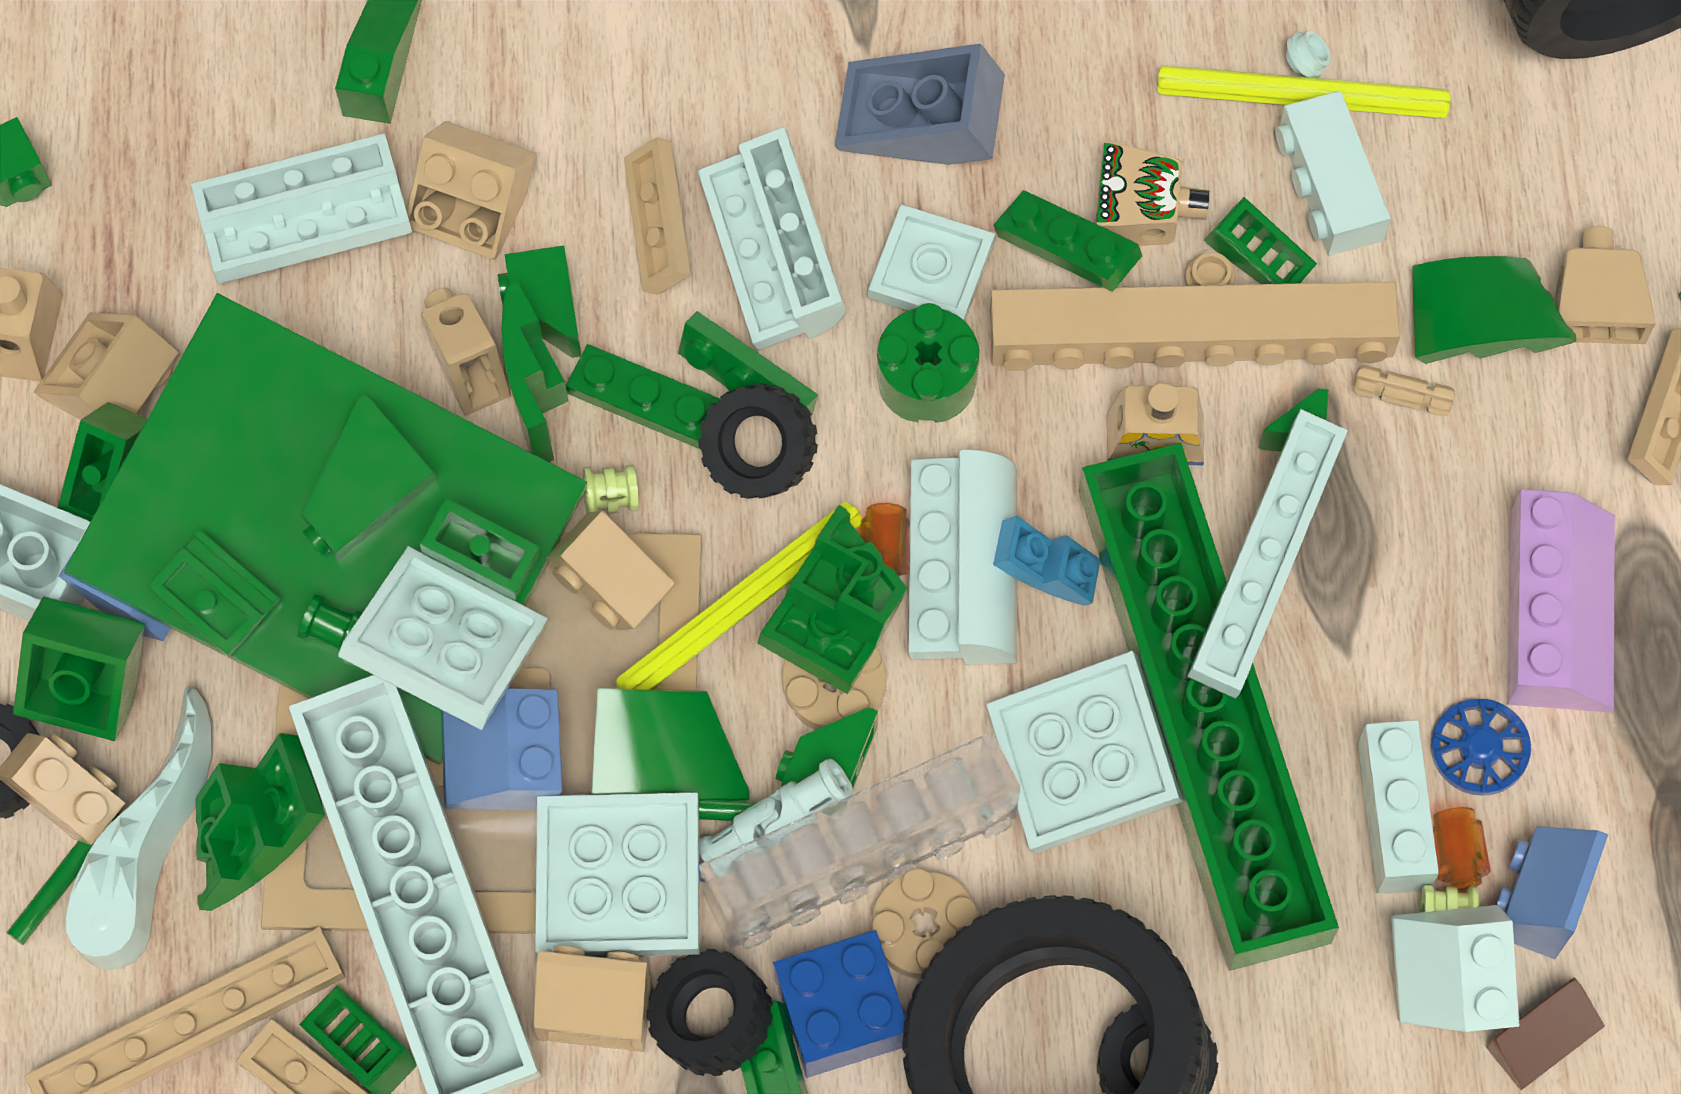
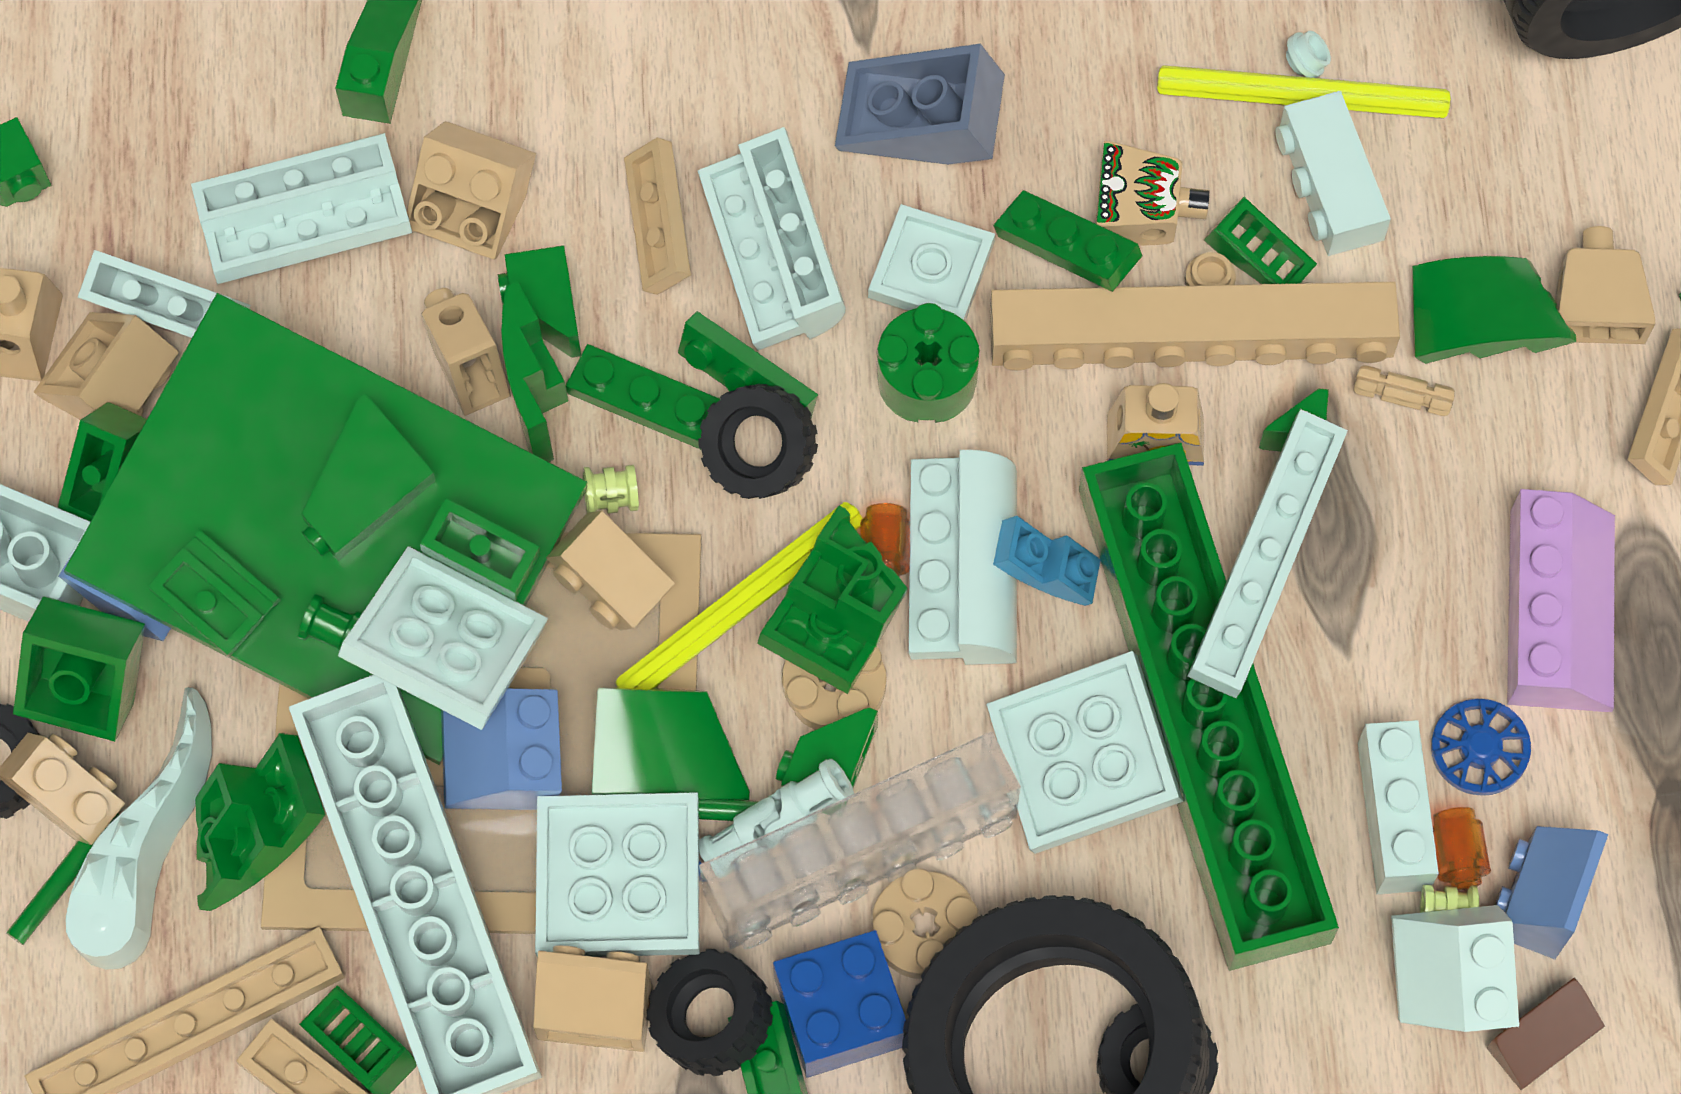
(146, 294): none -> light aqua brick

